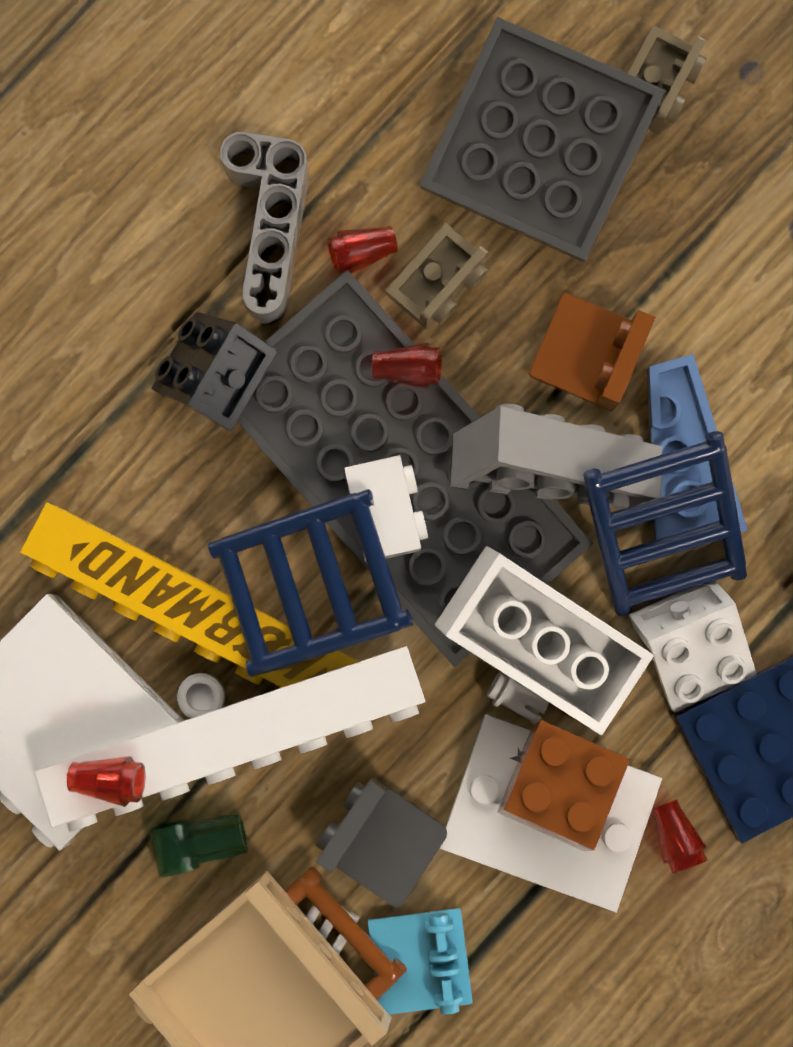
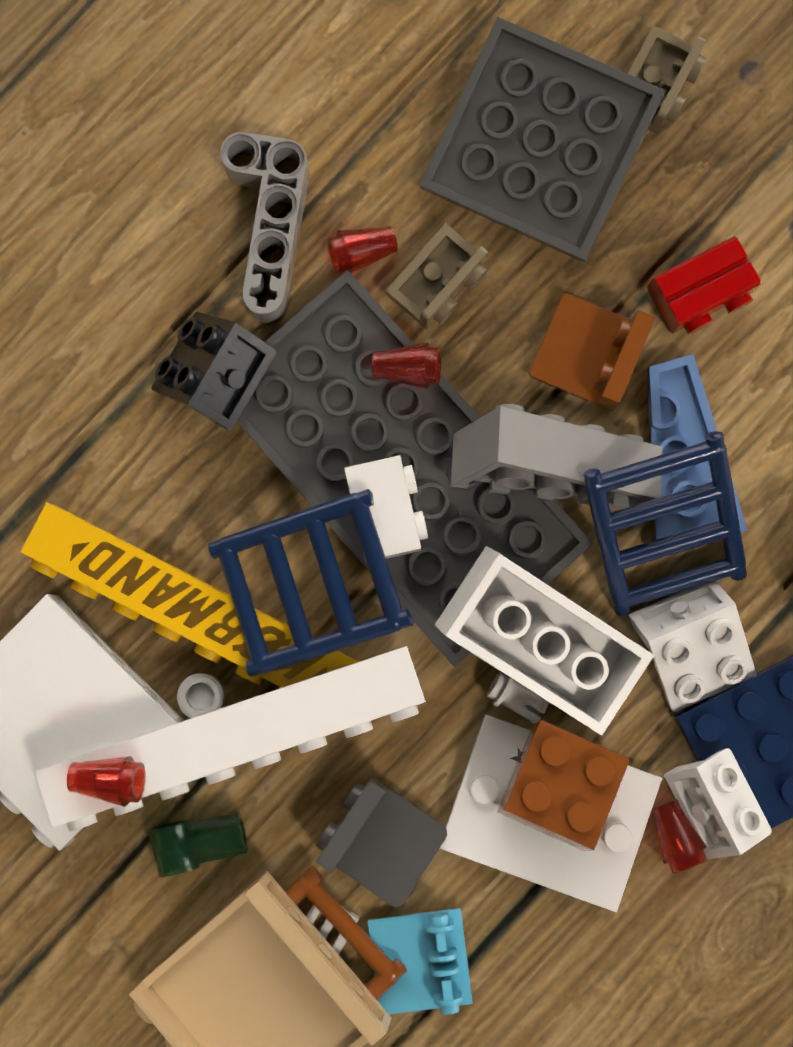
(704, 285): none -> red brick
(719, 804): none -> white bracket

